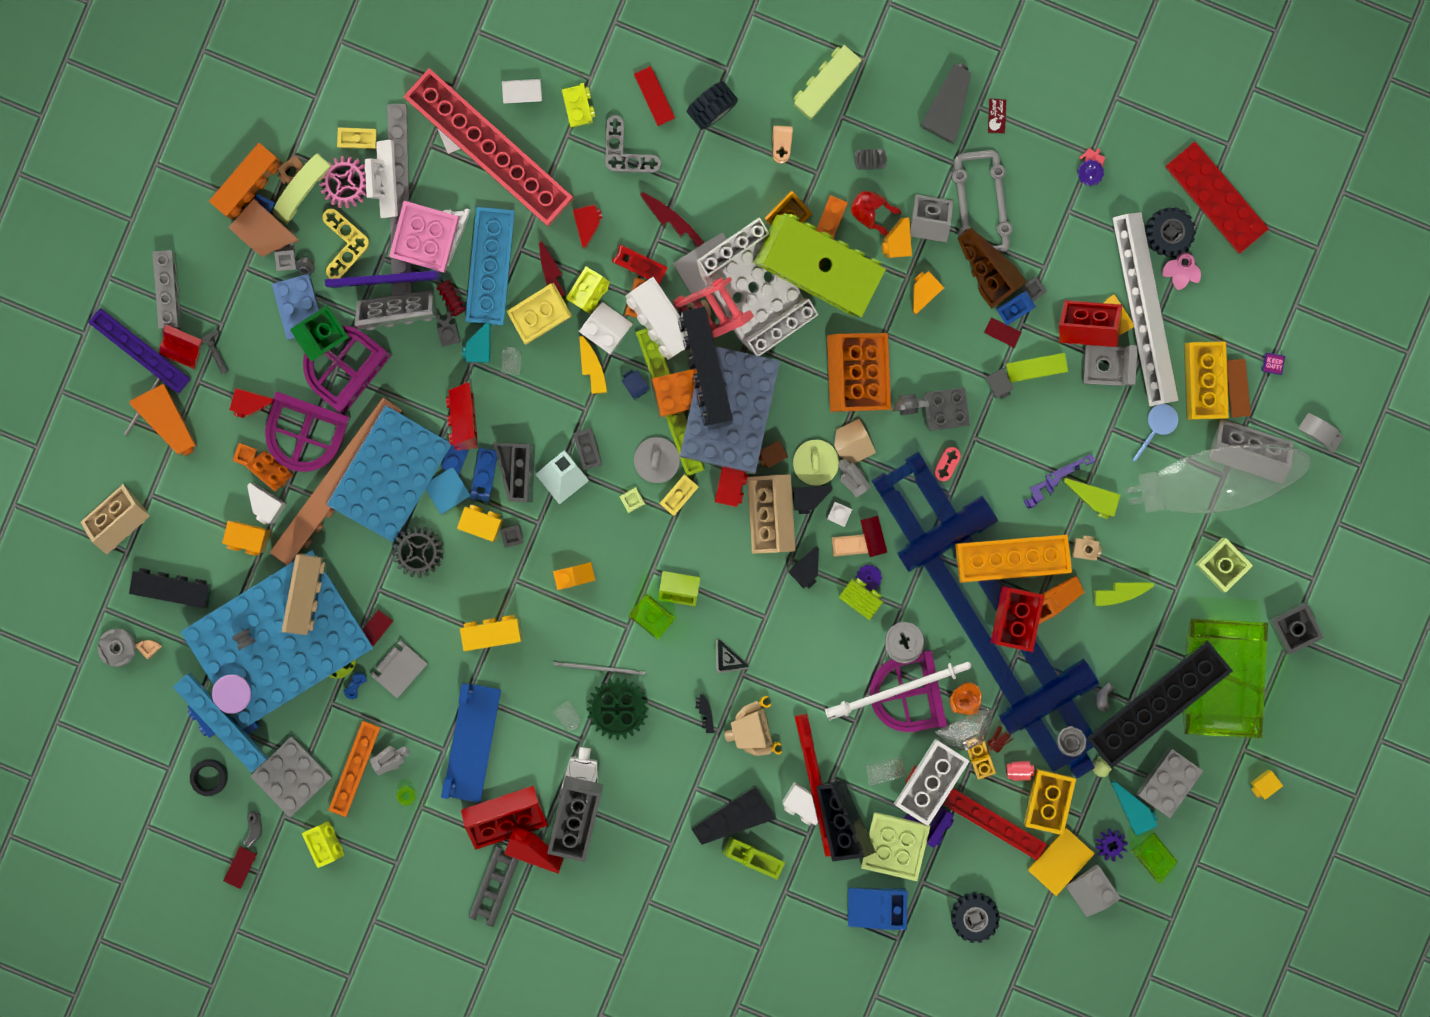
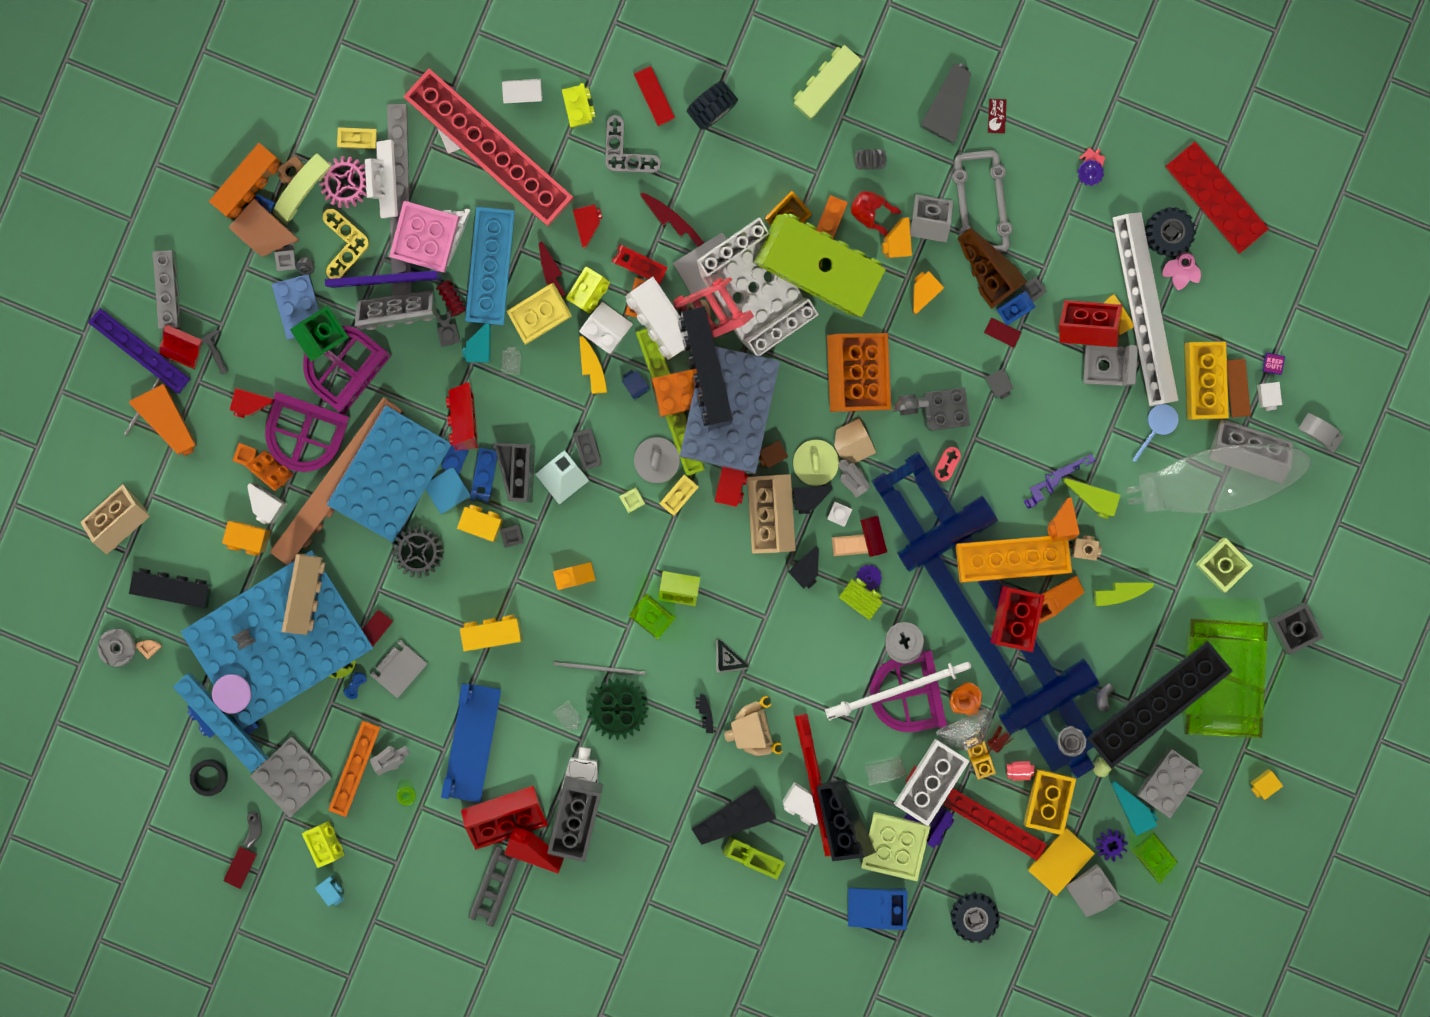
(330, 891): none -> medium azure brick
(782, 141): light nougat piece -> none
(1037, 367): lime slope -> none
(1064, 523): none -> orange slope
(1269, 395): none -> white brick

